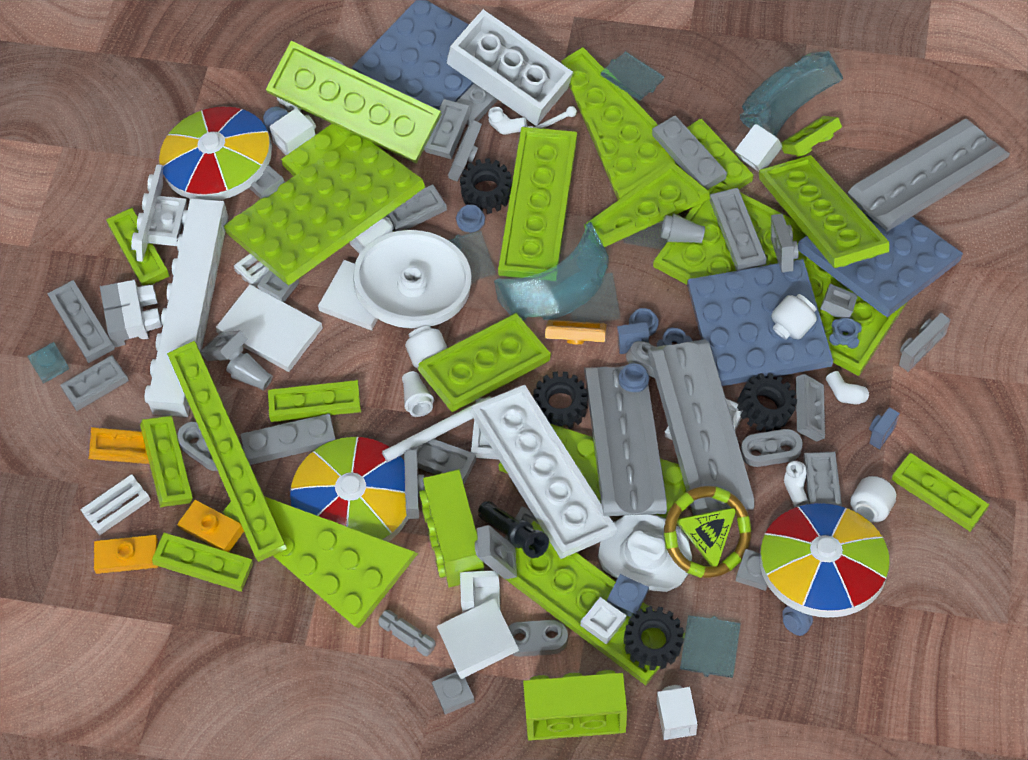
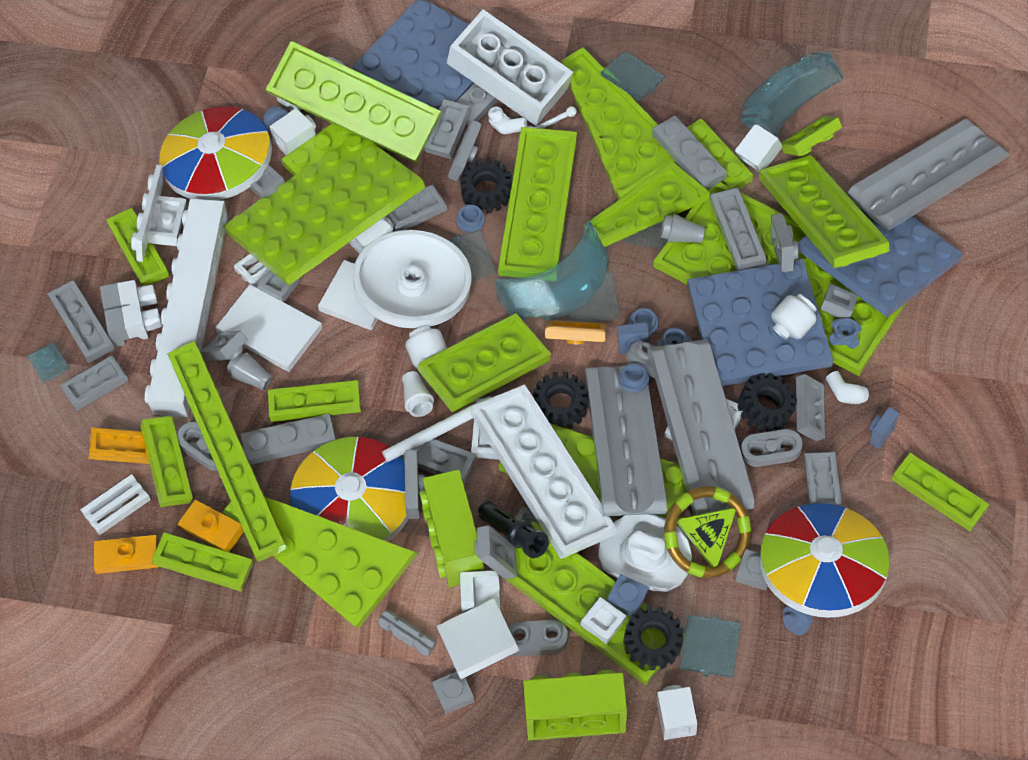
(794, 482): white arm -> none
(873, 498): white head -> none
(930, 334): light grey plate -> none

